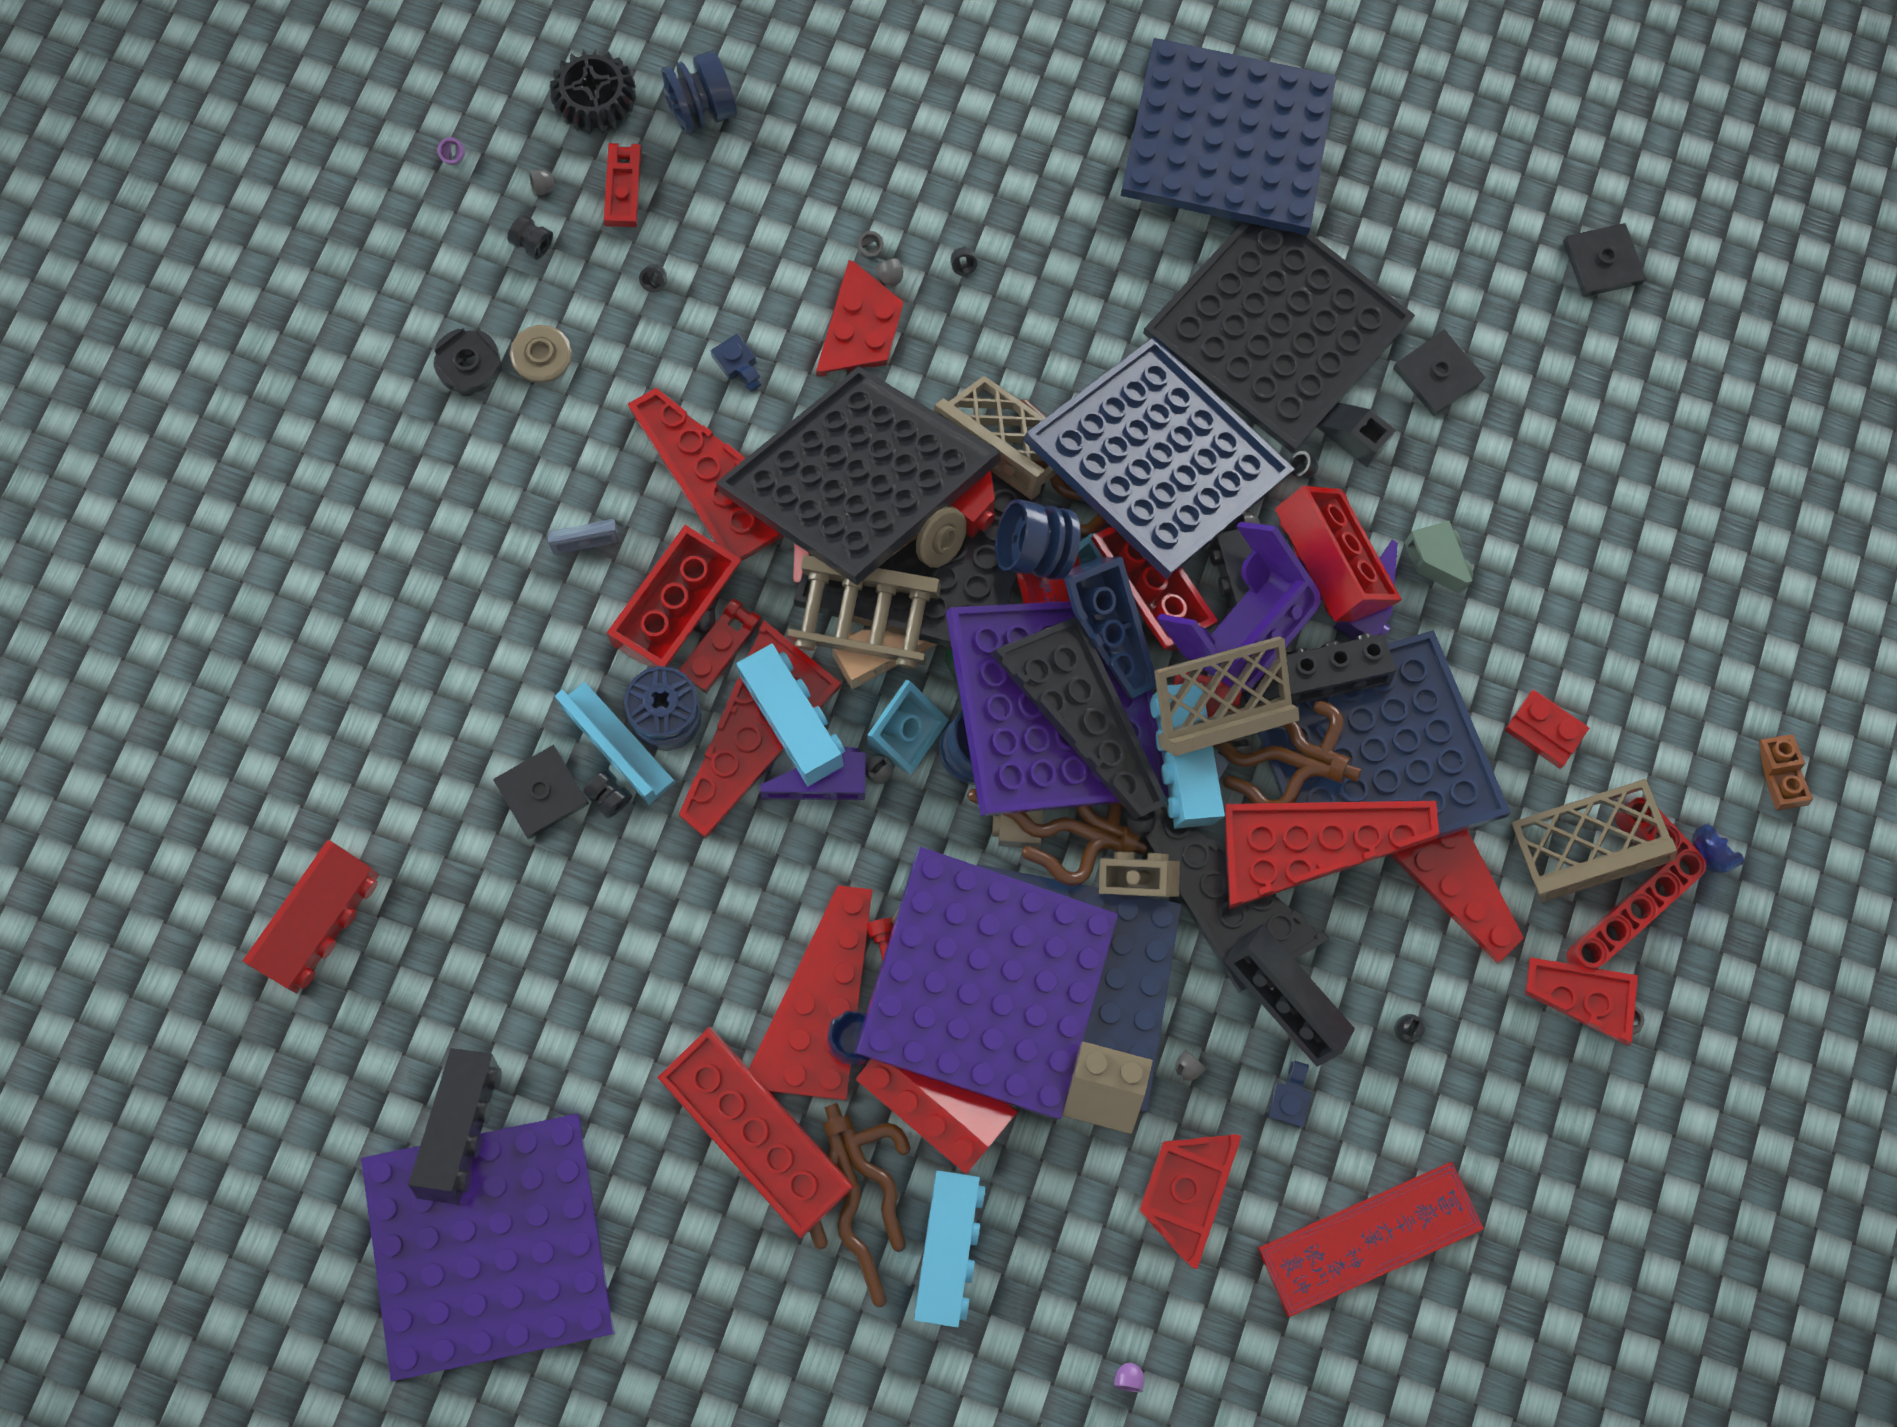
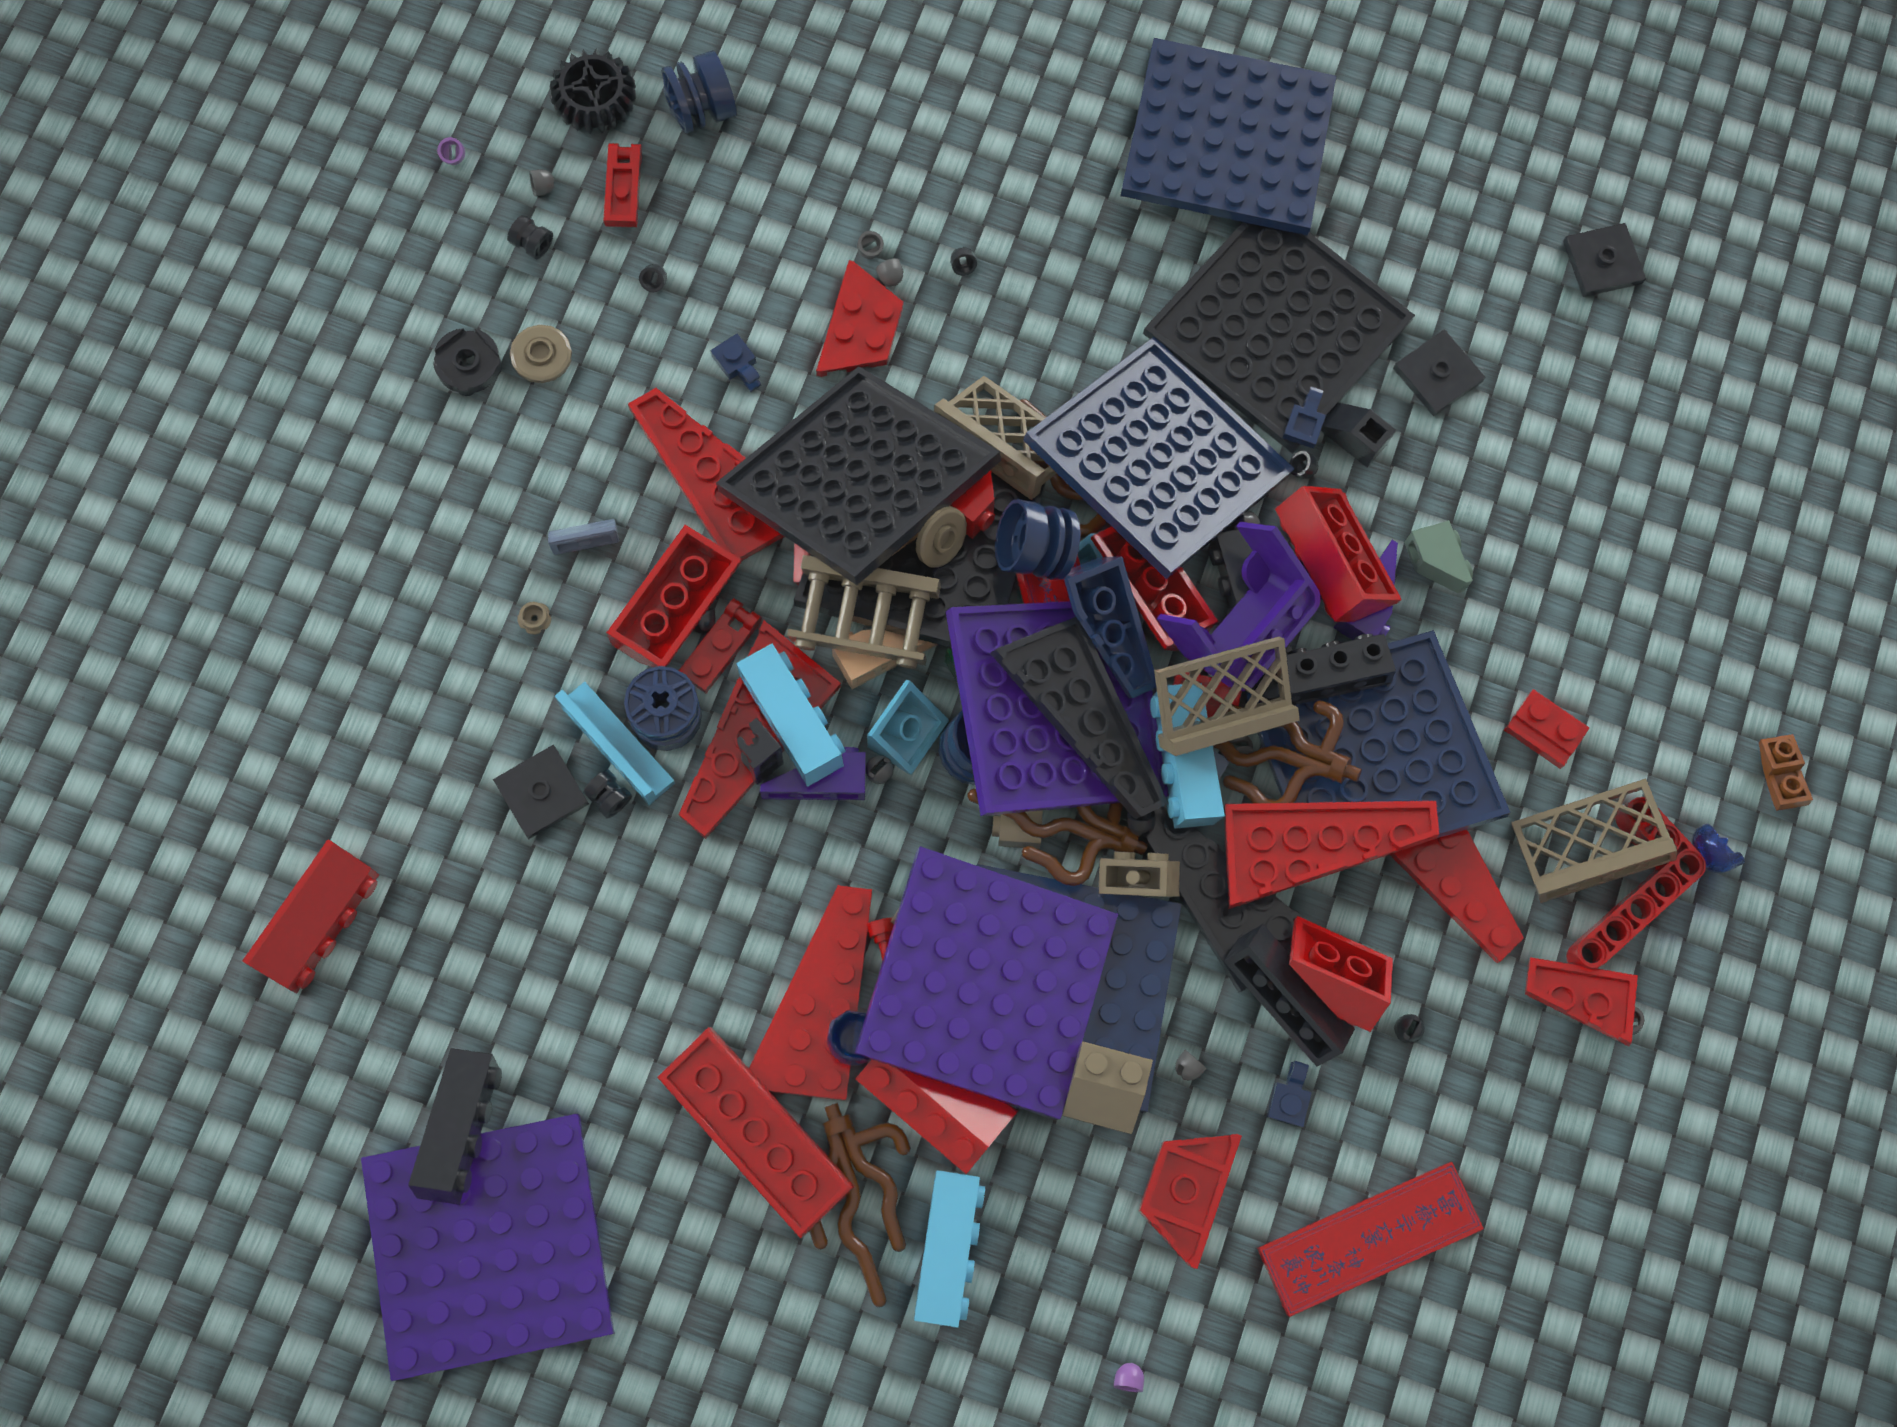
(534, 609): none -> dark tan plate
(763, 755): none -> black hinge
(1305, 421): none -> dark blue plate
(1342, 973): none -> red slope

